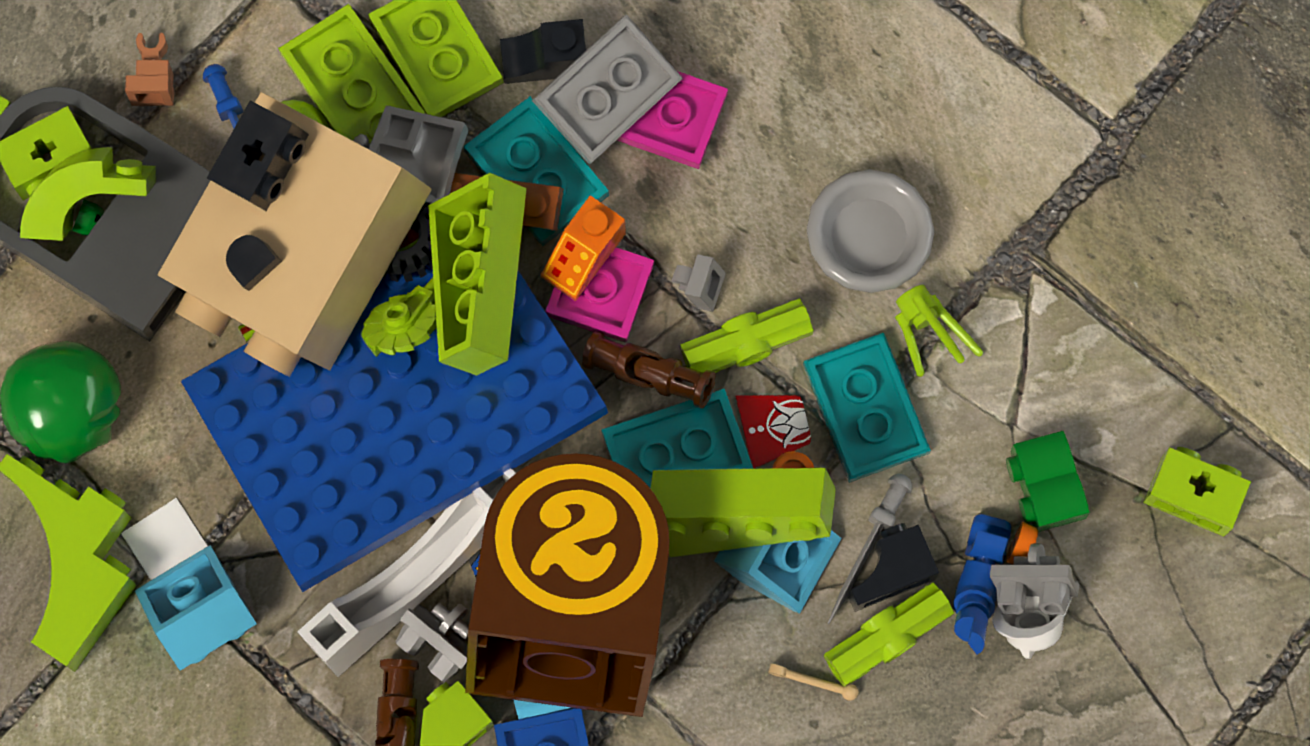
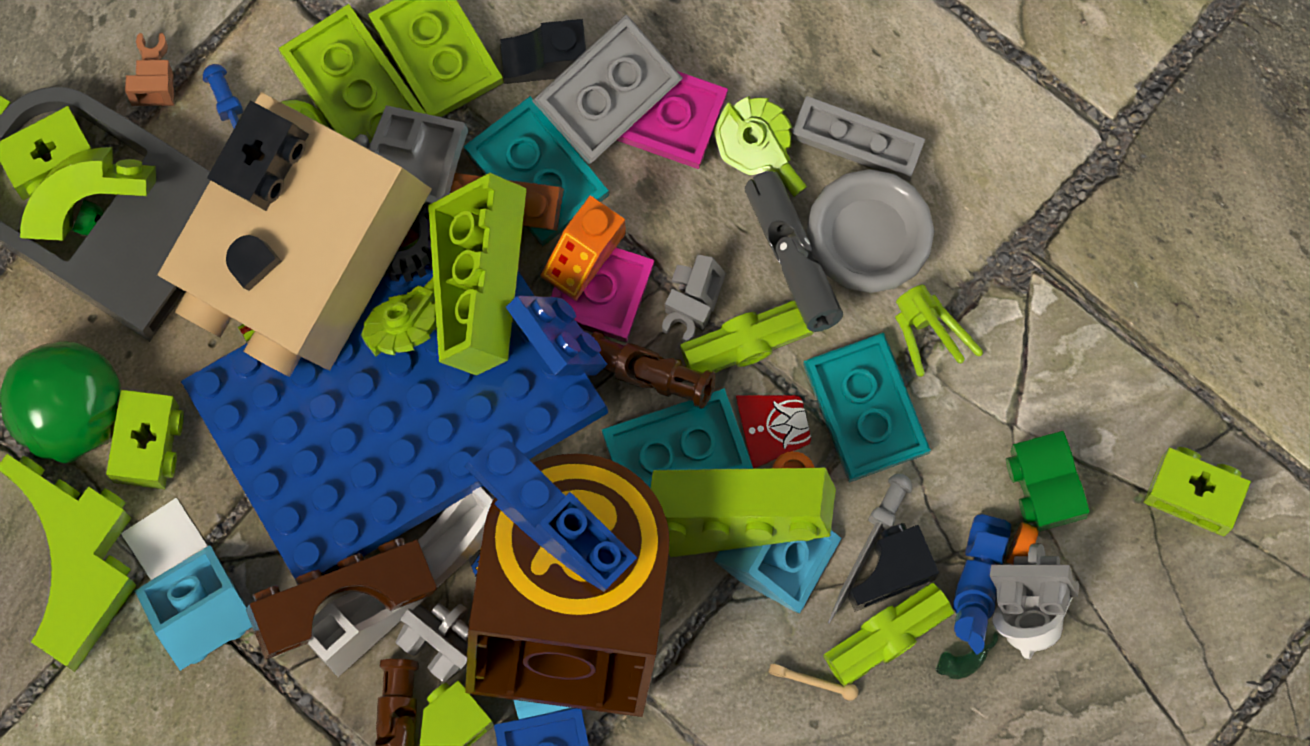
(135, 418): none -> lime brick
(393, 577): none -> reddish brown arch
(547, 515): none -> blue slope
(556, 335): none -> blue plate
(687, 311): none -> light grey tile
(756, 138): none -> lime piece
(801, 271): none -> dark grey piece
(857, 138): none -> light grey plate
(963, 665): none -> clear green arm

